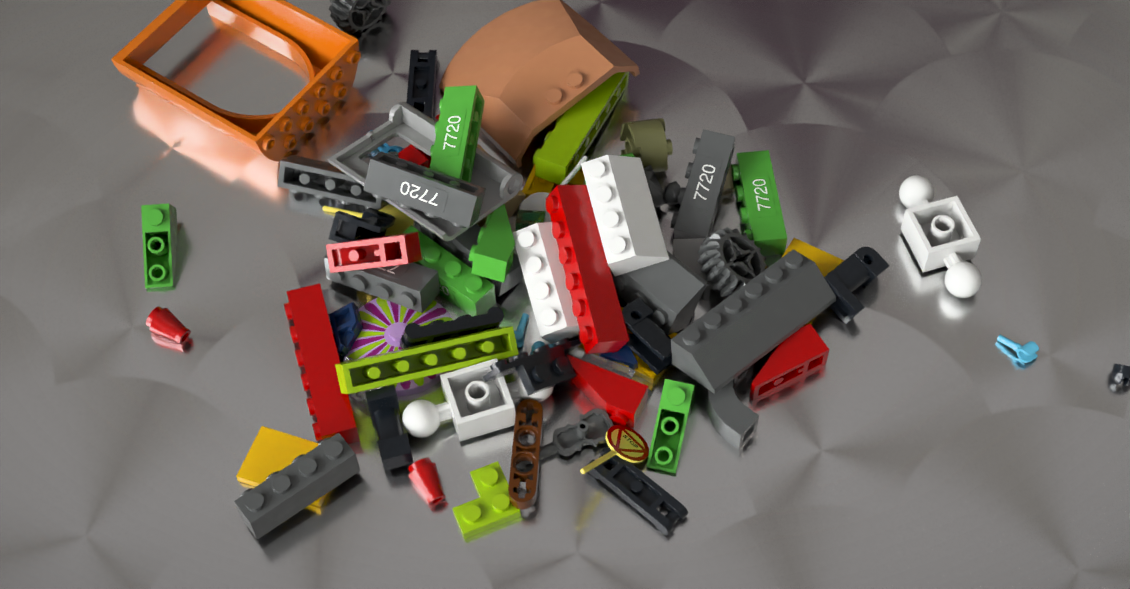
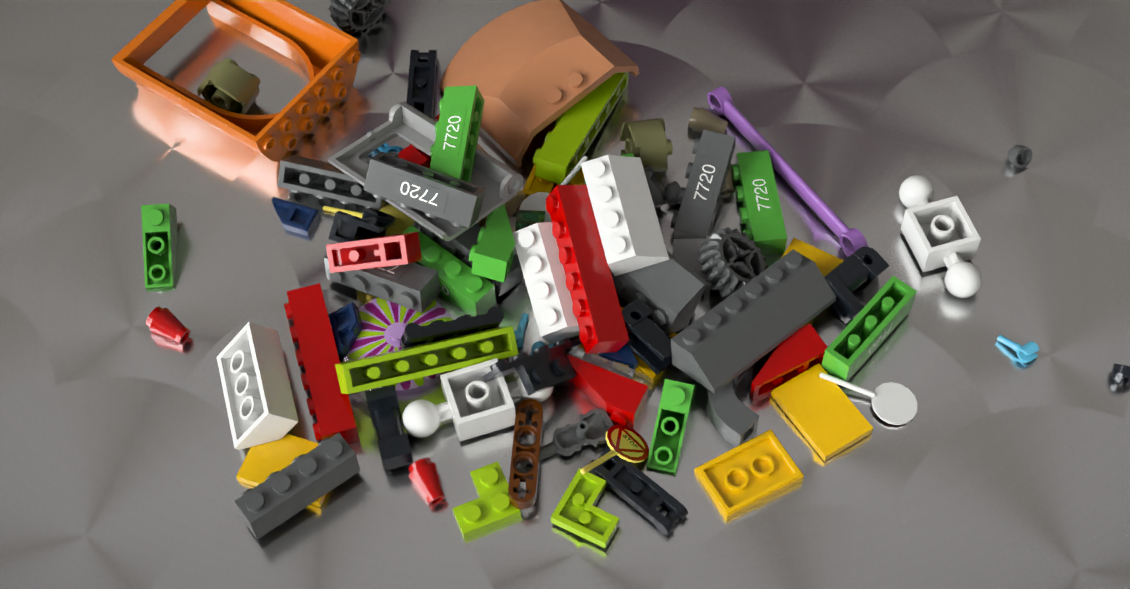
(230, 87): none -> olive brick
(256, 387): none -> white slope
(295, 216): none -> dark blue tile
(578, 511): none -> lime plate
(706, 120): none -> dark tan cone
(748, 474): none -> yellow tile
(821, 412): none -> yellow tile
(849, 239): none -> medium lavender piece
(868, 329): none -> bright green brick
(889, 401): none -> white piece
(1021, 152): none -> dark grey hinge

